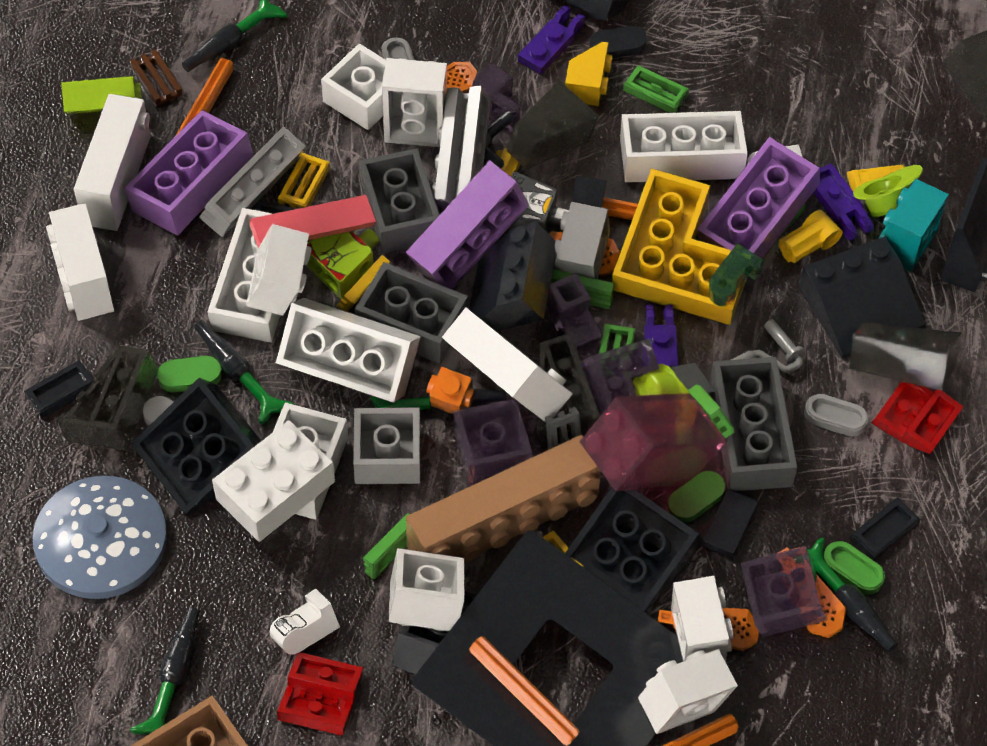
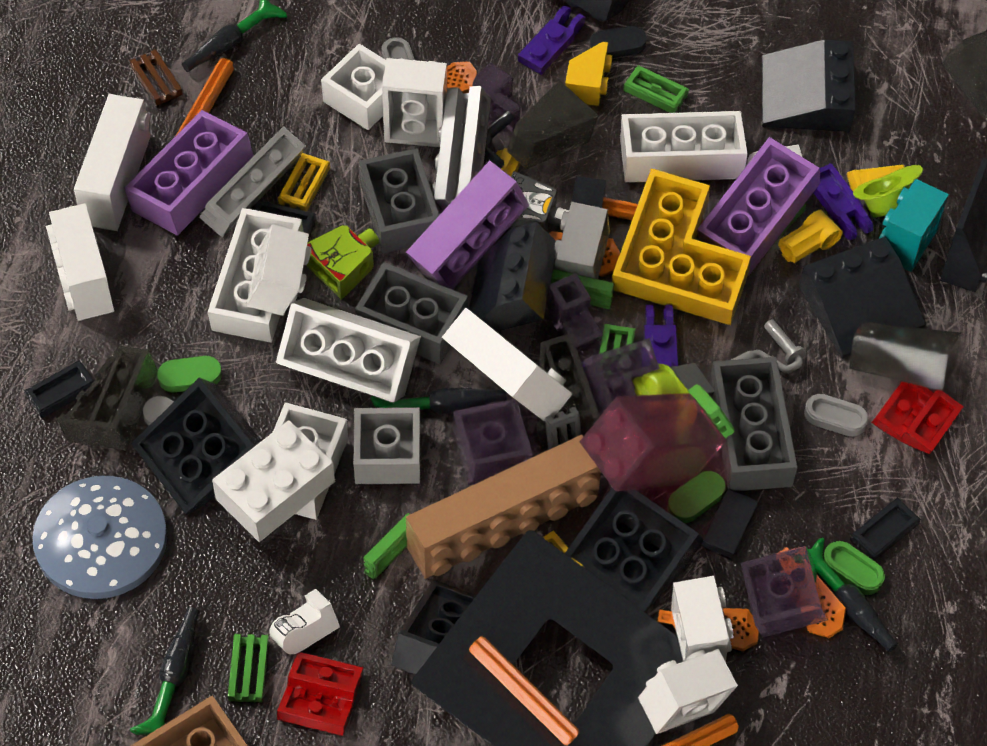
(92, 94): lime brick -> none
(239, 369): black piece -> none
(250, 642): none -> bright green tile
(319, 219): coral tile -> none
(360, 286): yellow tile -> none
(426, 590): white brick -> none
(450, 391): orange brick -> none
(732, 273): clear green leg -> none
(809, 87): none -> slope

